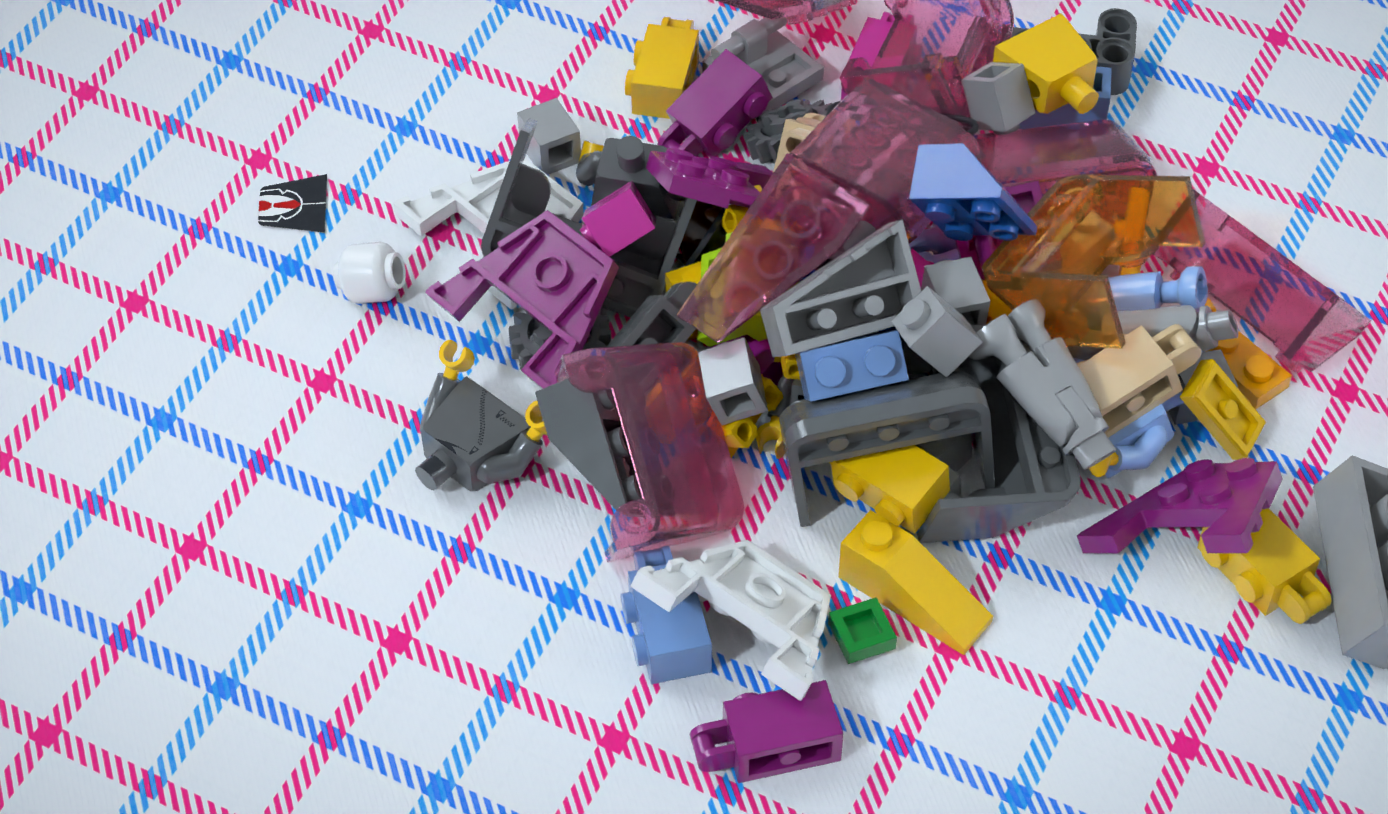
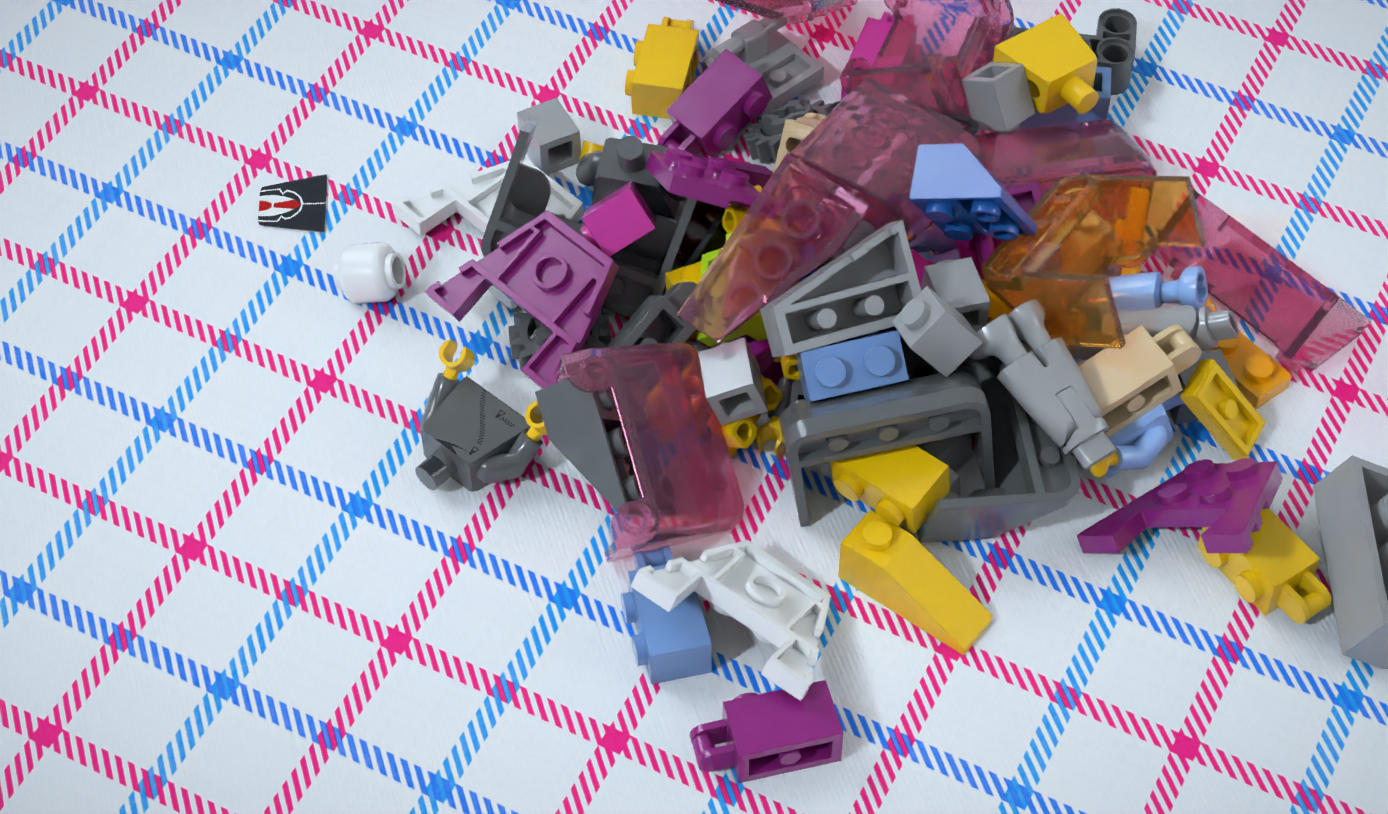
(862, 630): green plate -> none

